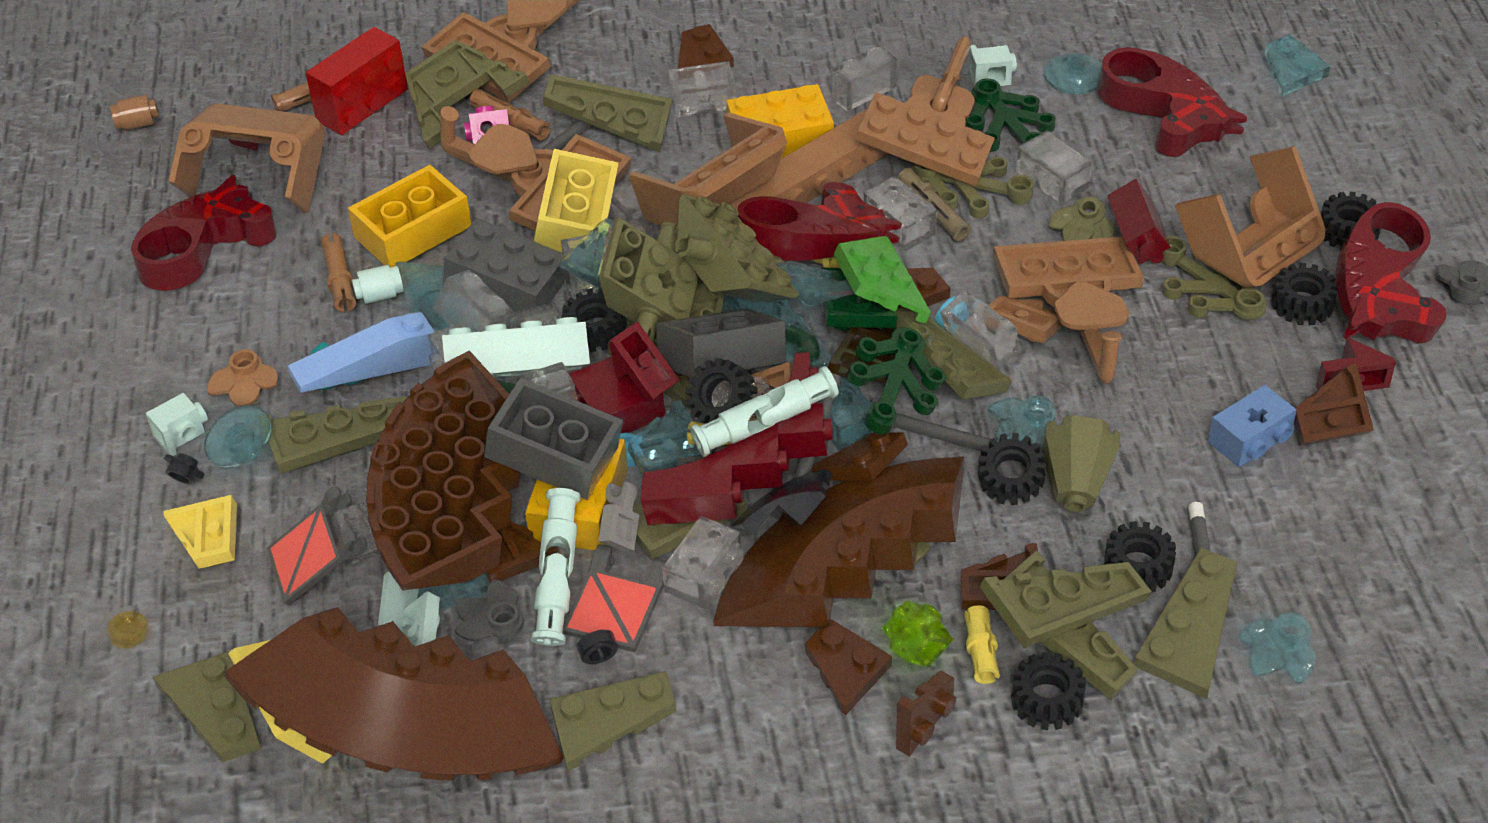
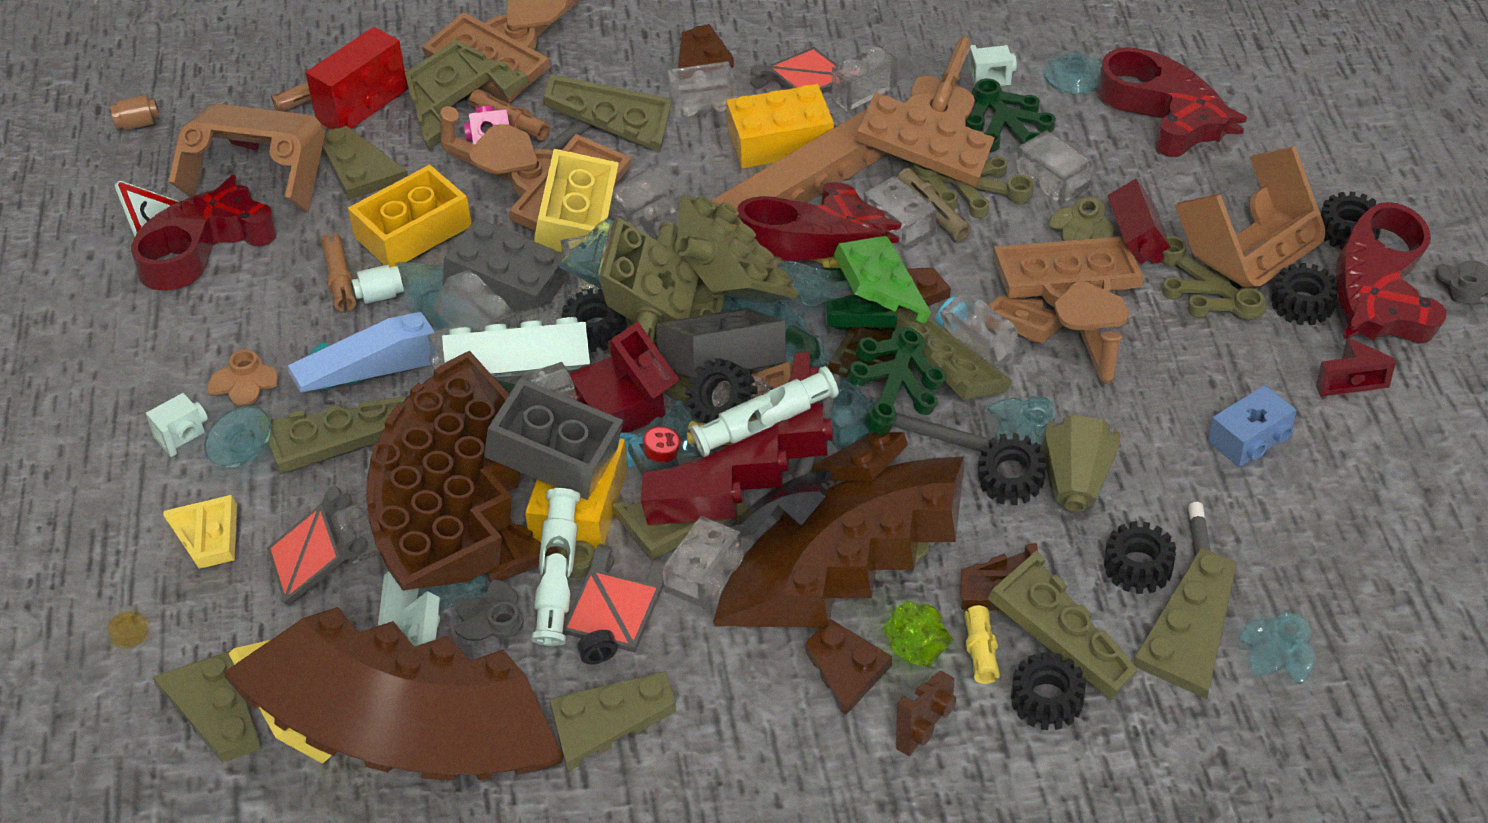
(141, 204): none -> piece
(183, 468): black plate -> none
(358, 163): none -> olive wing
(582, 559): none -> olive tile
(618, 520): light grey plate -> none
(661, 444): none -> tile
(723, 179): medium nougat windscreen -> none
(801, 69): none -> flag
(1063, 600): olive wing -> none
(1294, 64): clear light blue wing -> none
(1334, 410): reddish brown wing -> none

